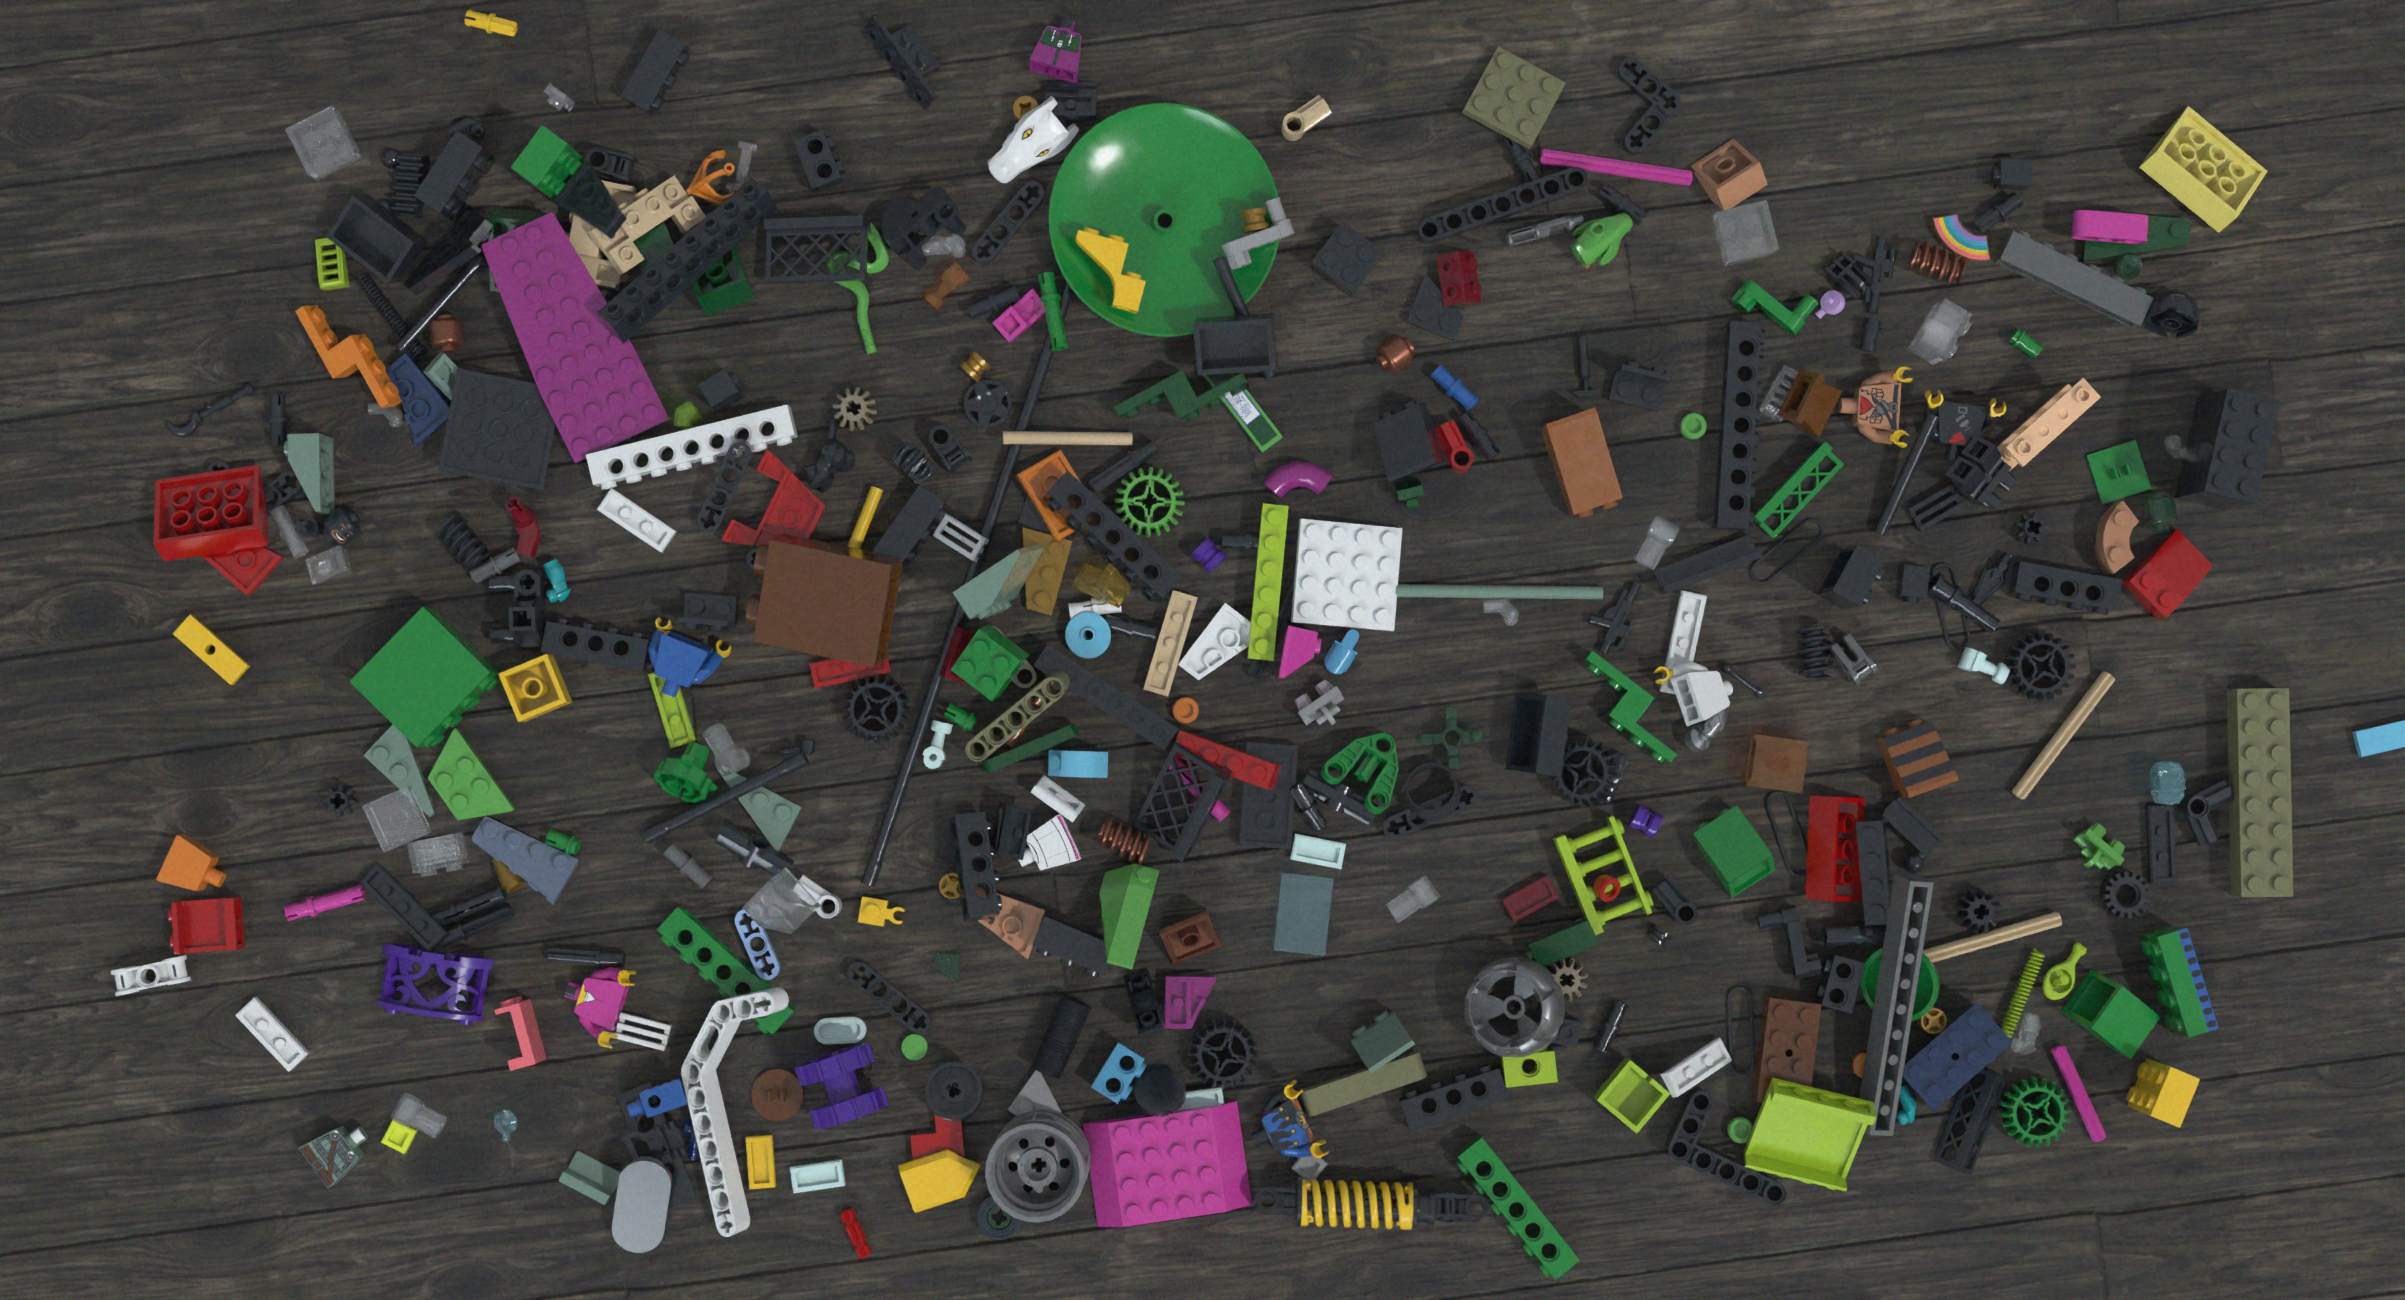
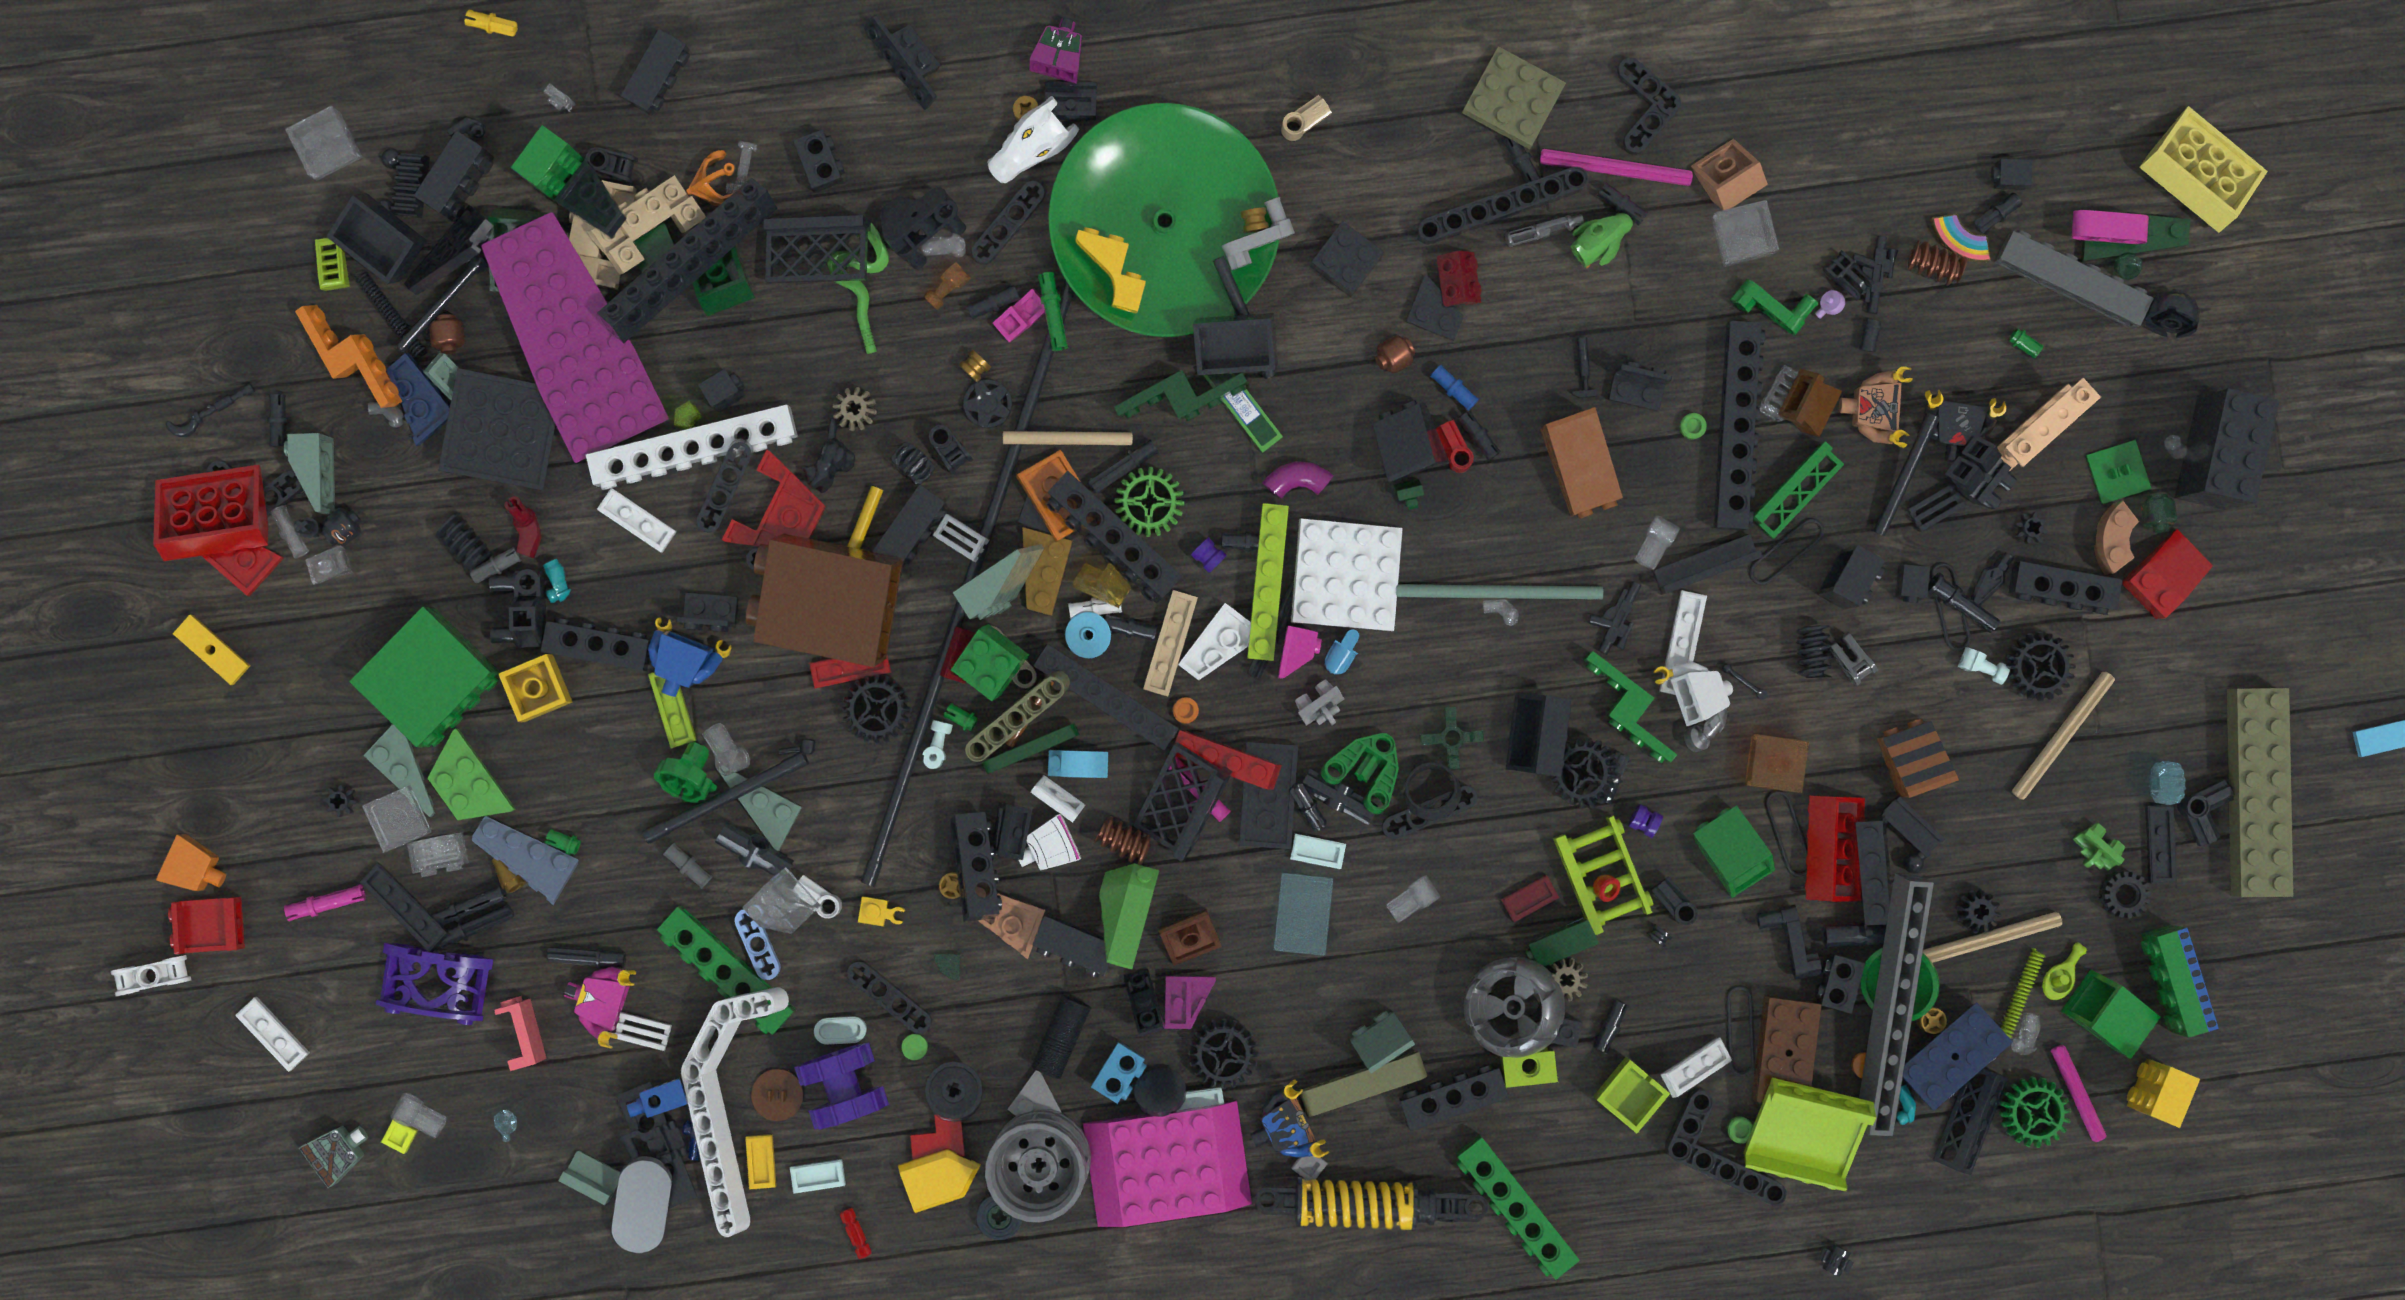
(1836, 1260): none -> black gear
(1940, 331): clear brick -> none

